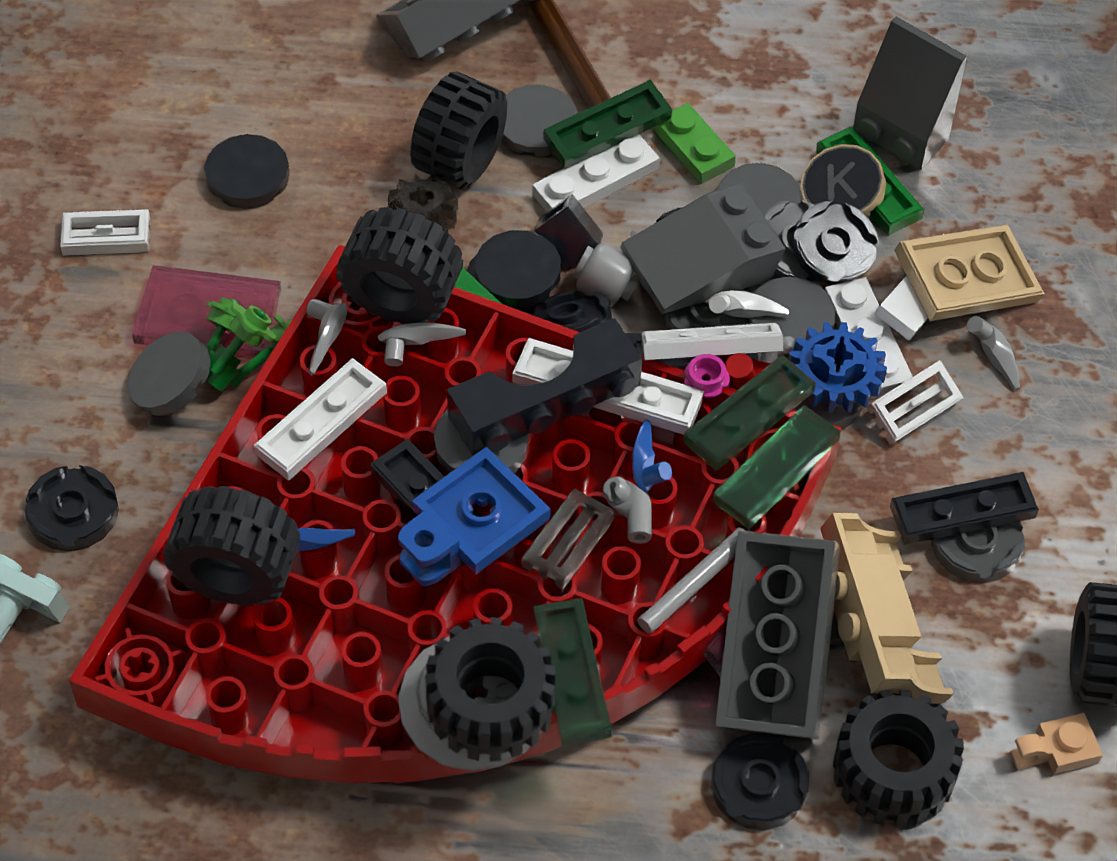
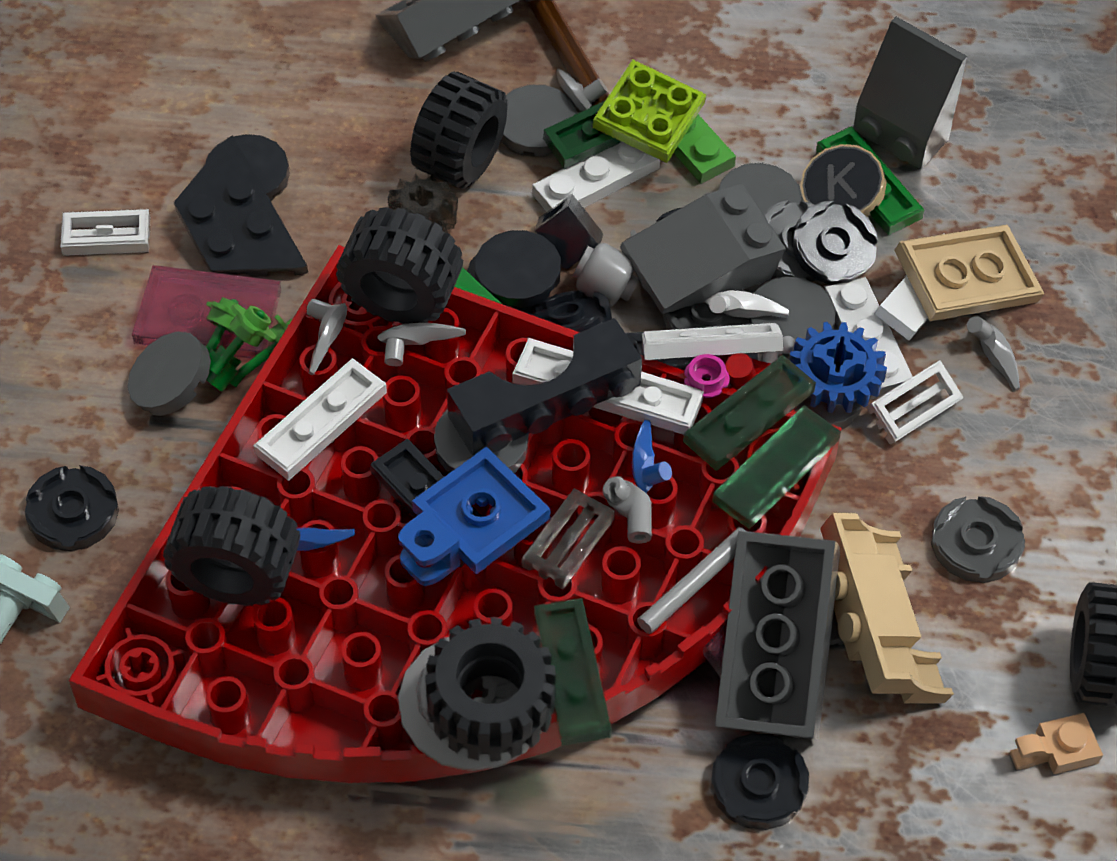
(235, 219): none -> black wing
(581, 96): none -> light grey bar
(649, 111): none -> lime tile
(903, 723): black tyre -> none
(963, 508): black tile -> none

